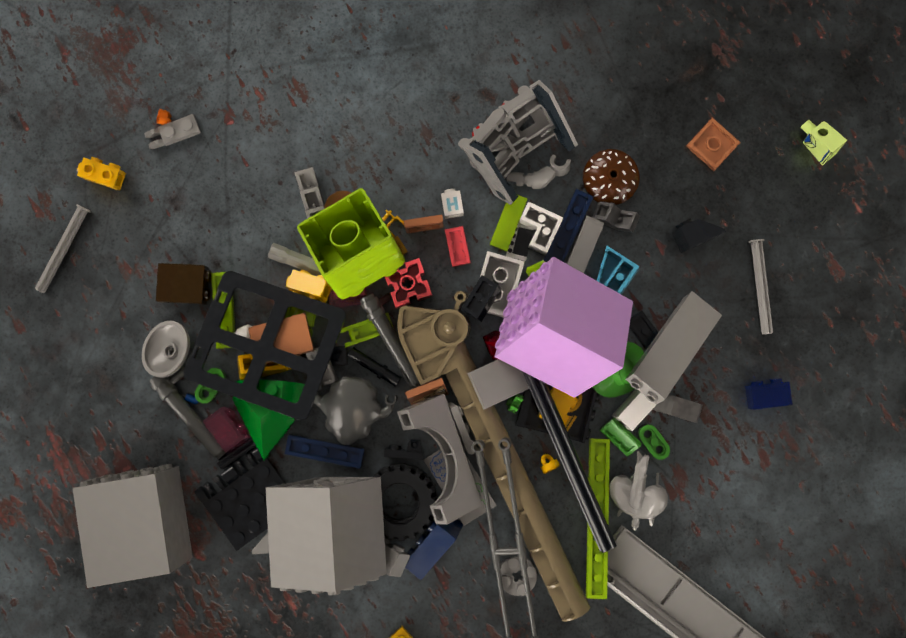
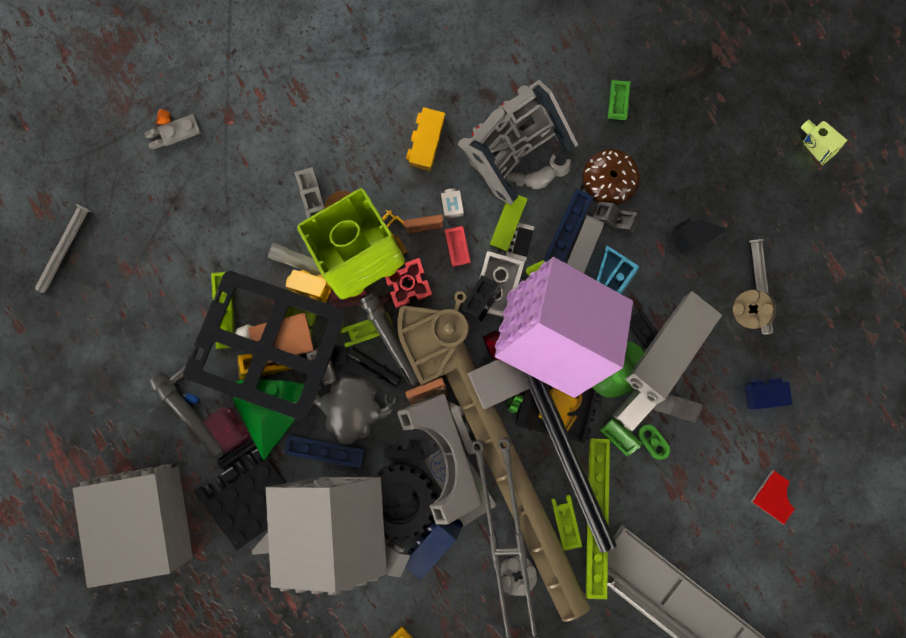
(102, 174): yellow brick -> none
(165, 349): light grey dish -> none
(183, 283): dark brown panel -> none
(212, 393): bright green plate -> none
(426, 139): none -> yellow brick
(544, 223): white brick -> none
(548, 467): yellow tile -> none
(566, 524): none -> lime hinge
(619, 99): none -> bright green plate
(634, 498): light grey hair -> none
(713, 144): nougat tile -> none
(743, 307): none -> dark tan brick
(773, 497): none -> red tile

